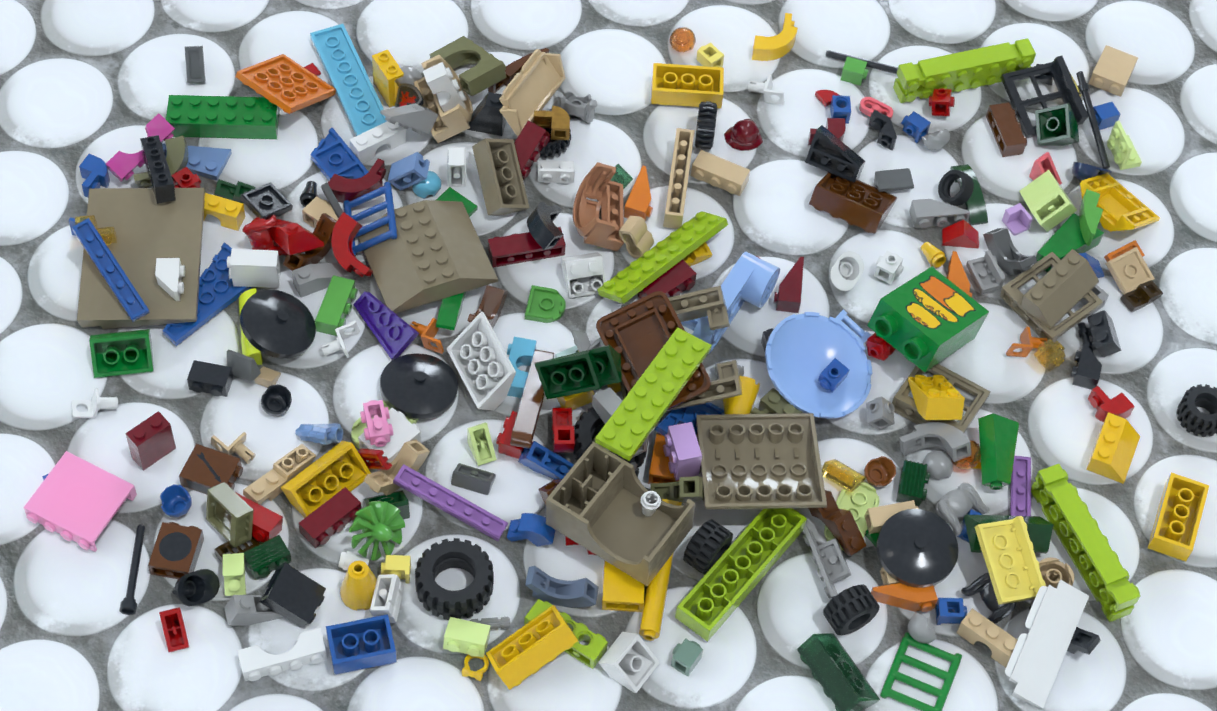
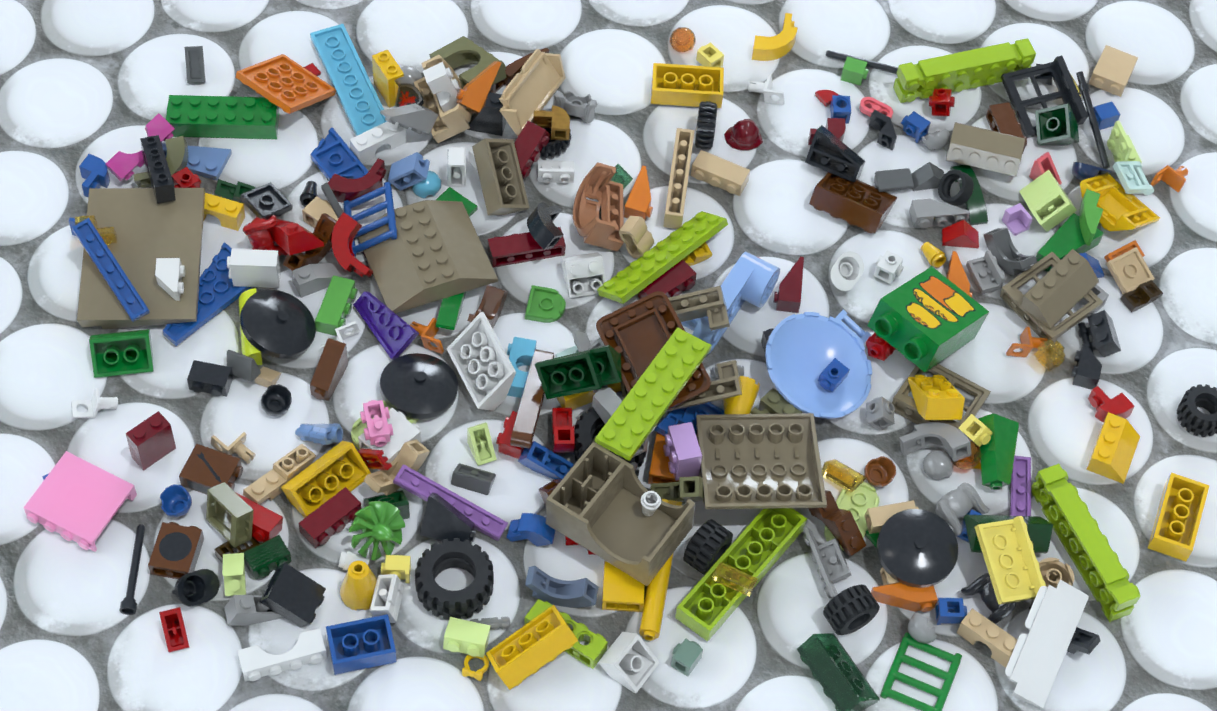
(329, 370): none -> reddish brown slope
(445, 521): none -> black slope
(475, 92): none -> orange slope
(734, 579): none -> clear yellow slope
(912, 482): dark green brick -> none
(927, 177): none -> dark grey slope
(976, 430): none -> light yellow brick
(985, 149): none -> dark tan slope
(1132, 177): none -> light aqua plate
(1171, 177): none -> orange bracket

